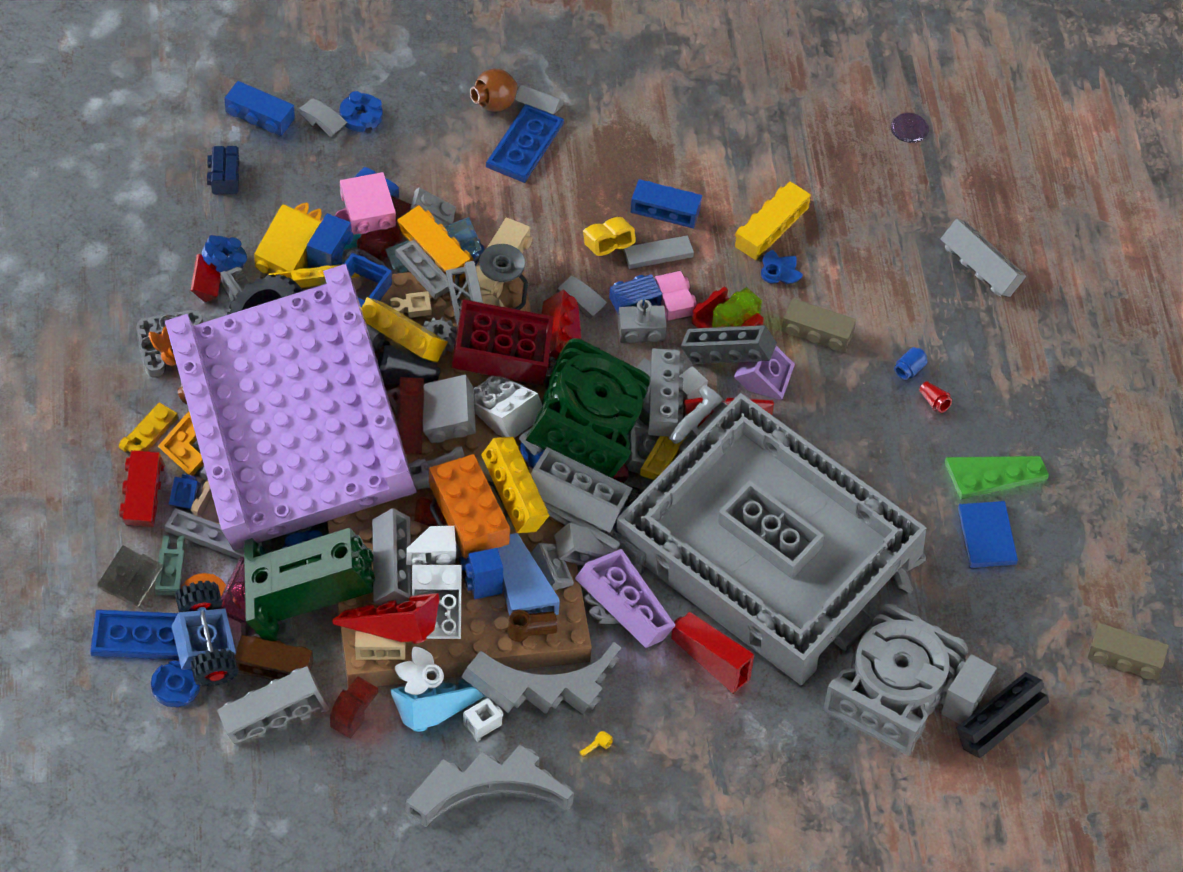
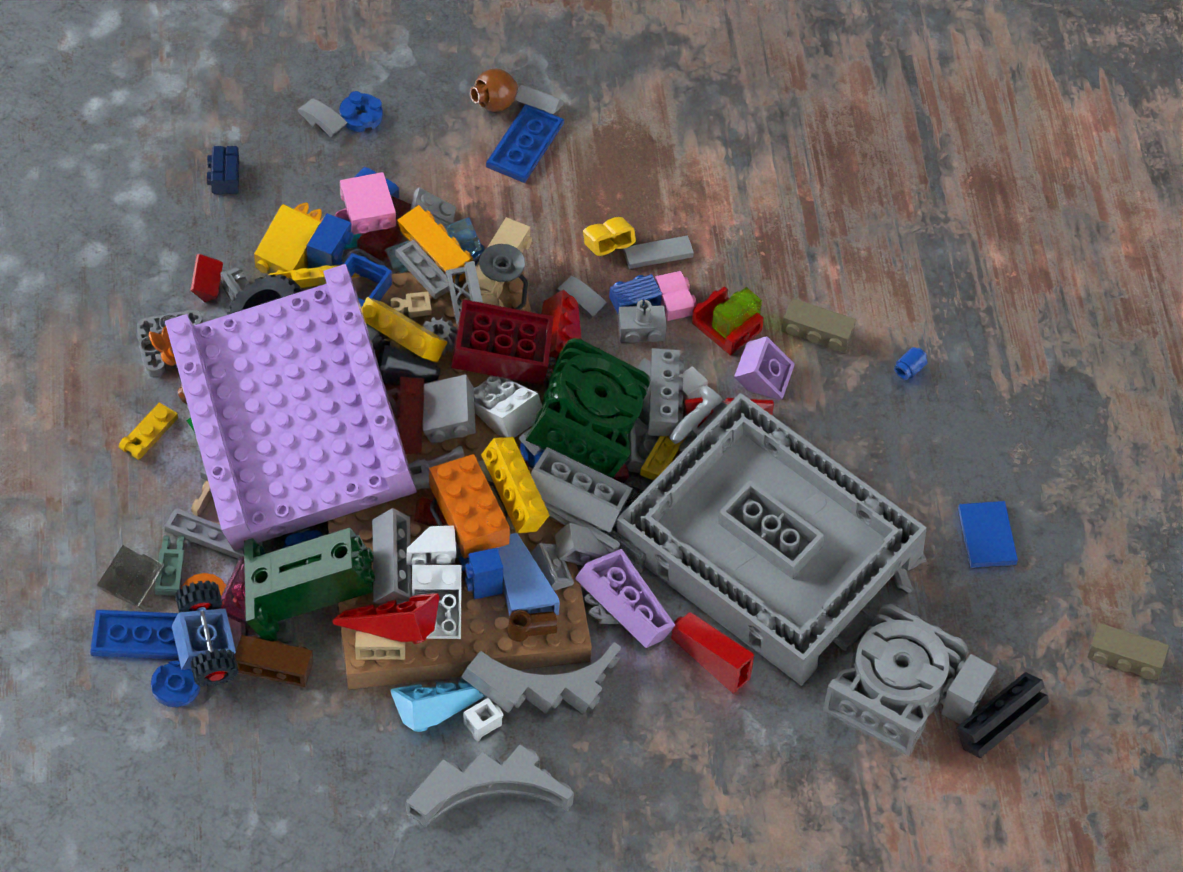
(141, 488): red wedge -> none
(180, 447): light orange plate -> none
(184, 491): blue bracket -> none
(224, 253): blue plate -> none
(259, 108): blue brick -> none
(273, 705): light grey wedge -> none
(350, 705): clear red brick -> none
(416, 672): white plate -> none
(602, 739): yellow hand -> none
(666, 203): blue brick -> none
(729, 344): dark grey brick -> none
(772, 220): yellow brick -> none
(779, 269): blue plate -> none
(909, 127): clear purple piece -> none
(936, 397): red cone -> none
(983, 258): light grey brick -> none
(991, 474): bright green wing -> none

